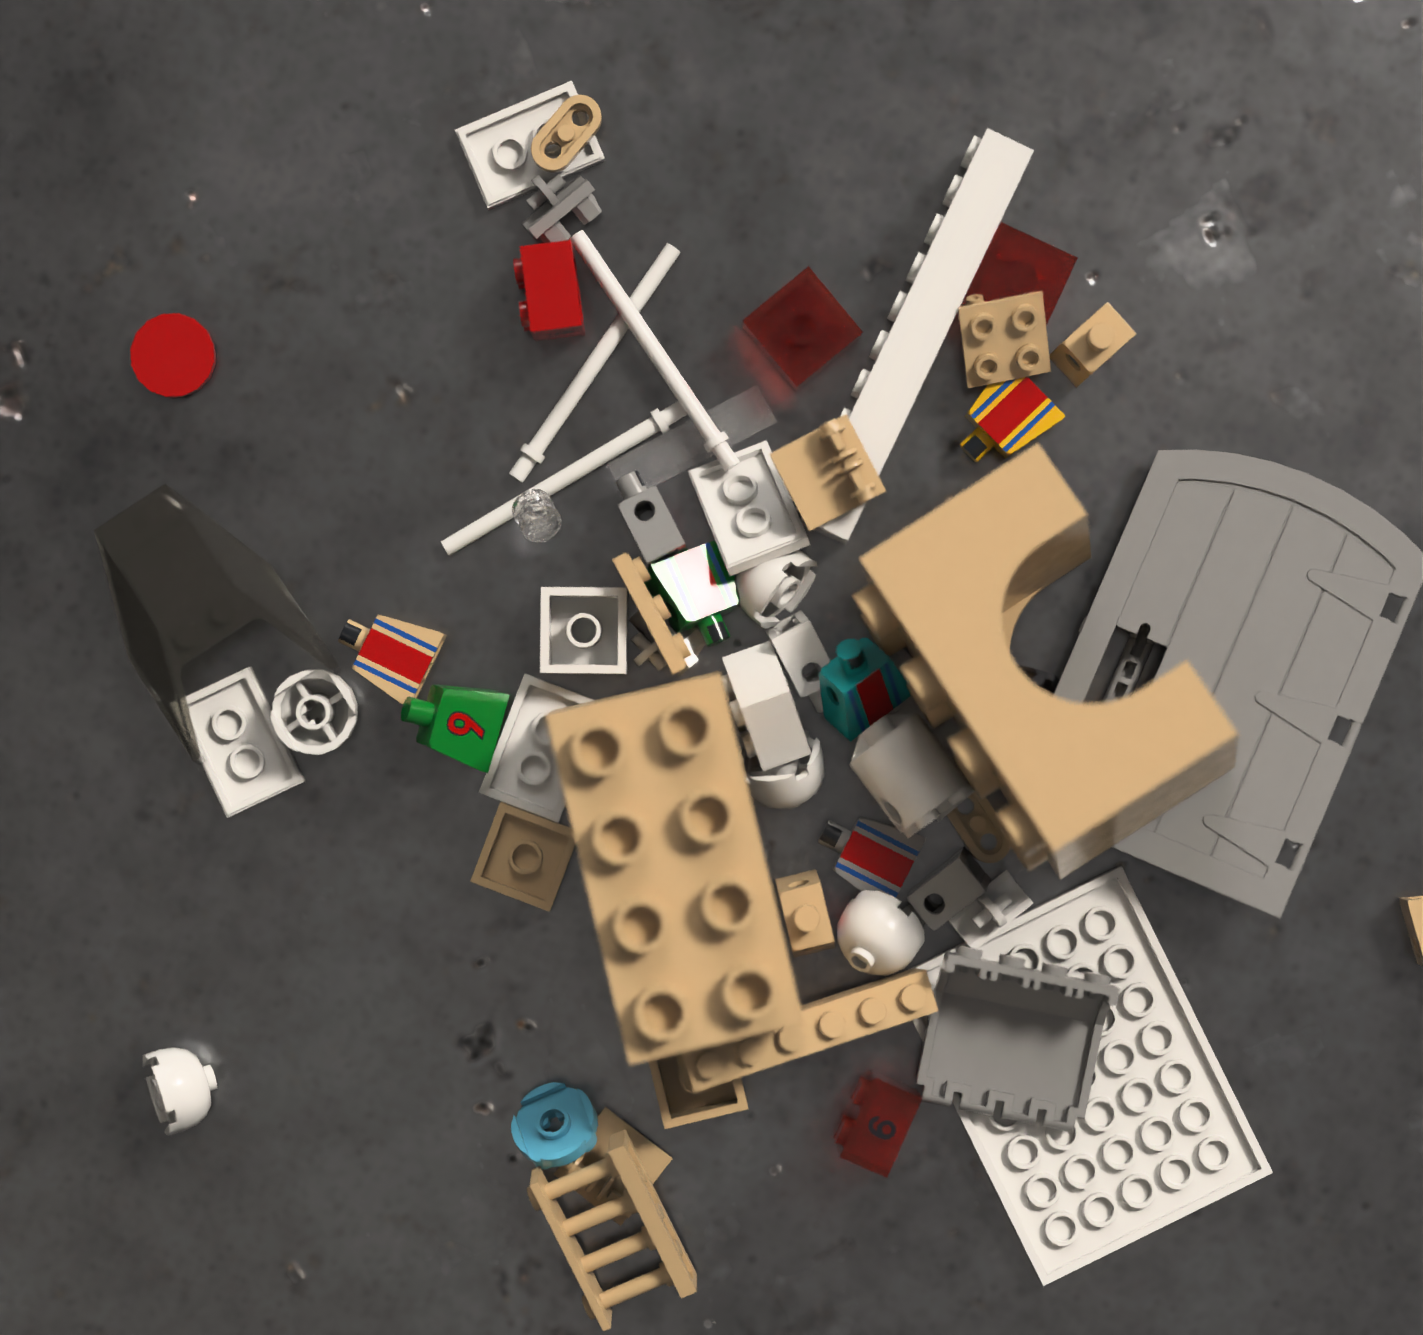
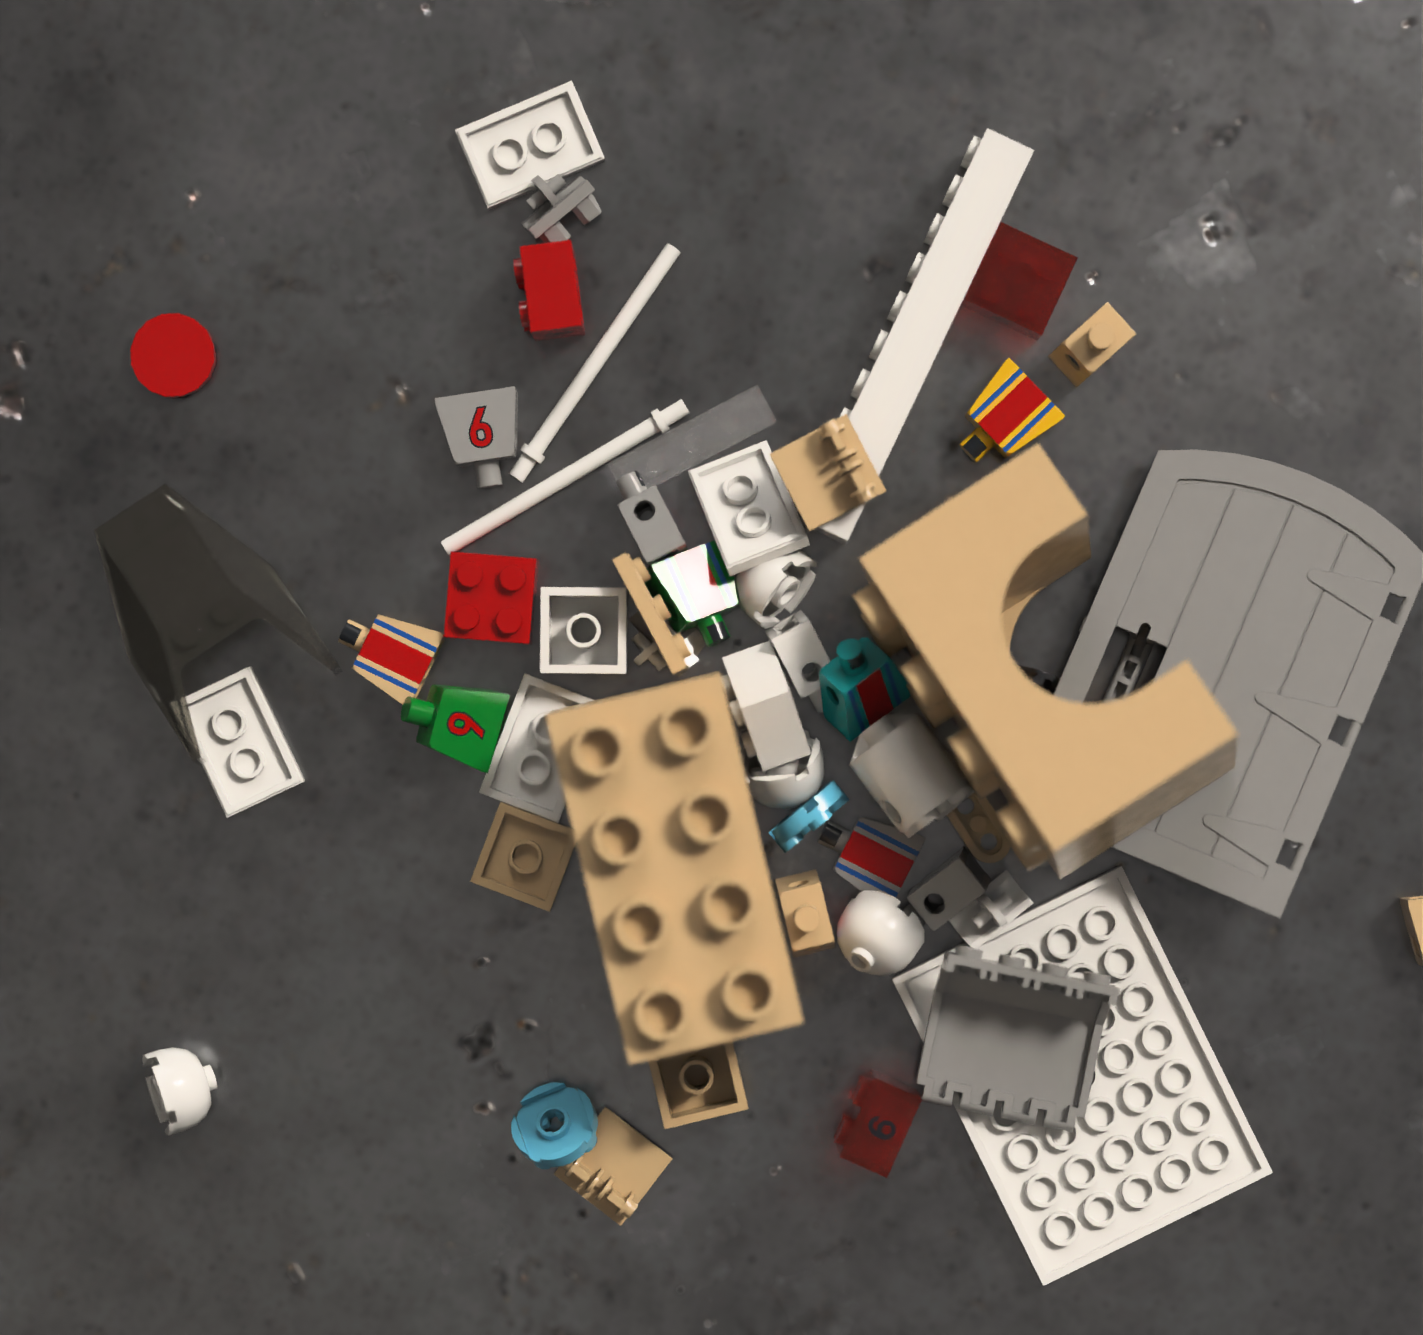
(314, 711): white cylinder -> none
(481, 430): none -> light grey torso
(491, 598): none -> red brick
(533, 526): clear wheel -> none
(564, 133): tan plate -> none
(637, 1198): tan fence -> none
(714, 439): white bar -> none
(802, 328): clear red brick -> none
(808, 816): none -> medium azure plate
(825, 1025): tan brick -> none
(1003, 338): tan hinge -> none

